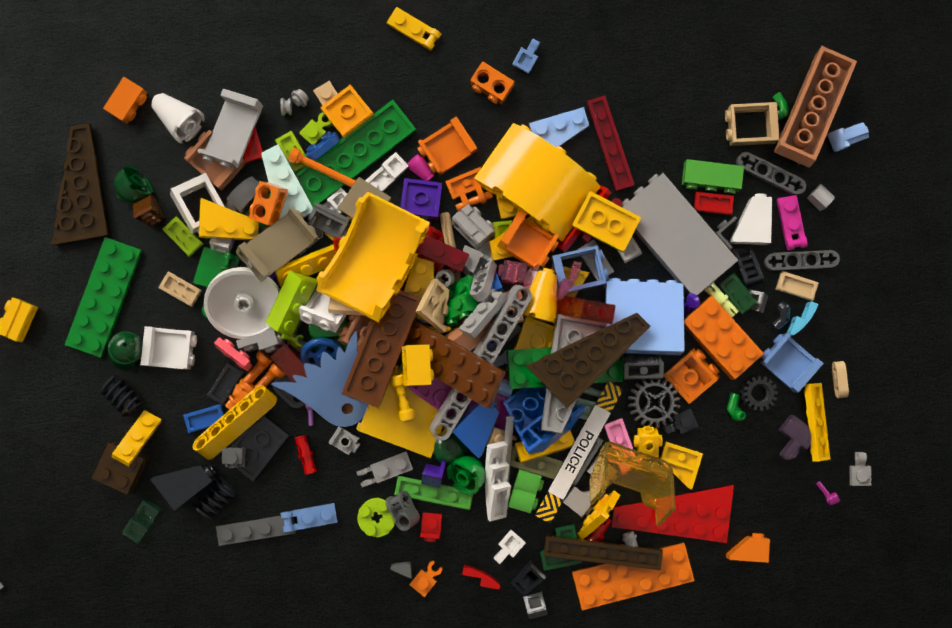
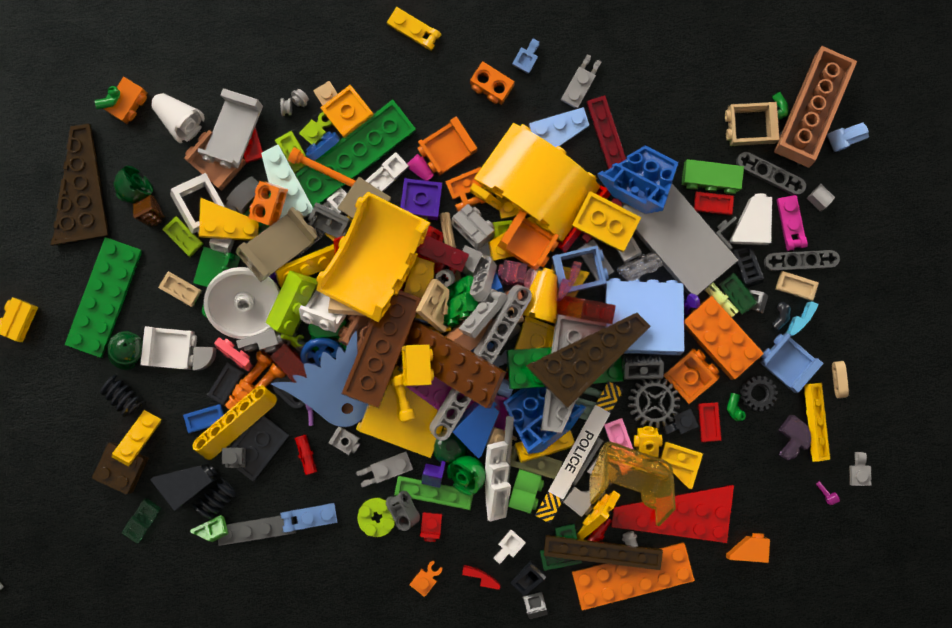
(110, 100): none -> green arm
(203, 357): none -> light grey brick
(212, 529): none -> bright green tile
(402, 568): dark grey slope -> none
(485, 196): none -> yellow tile
(580, 83): none -> light grey hinge
(641, 180): none -> blue wedge
(644, 264): none -> clear plate
(709, 422): none -> red tile

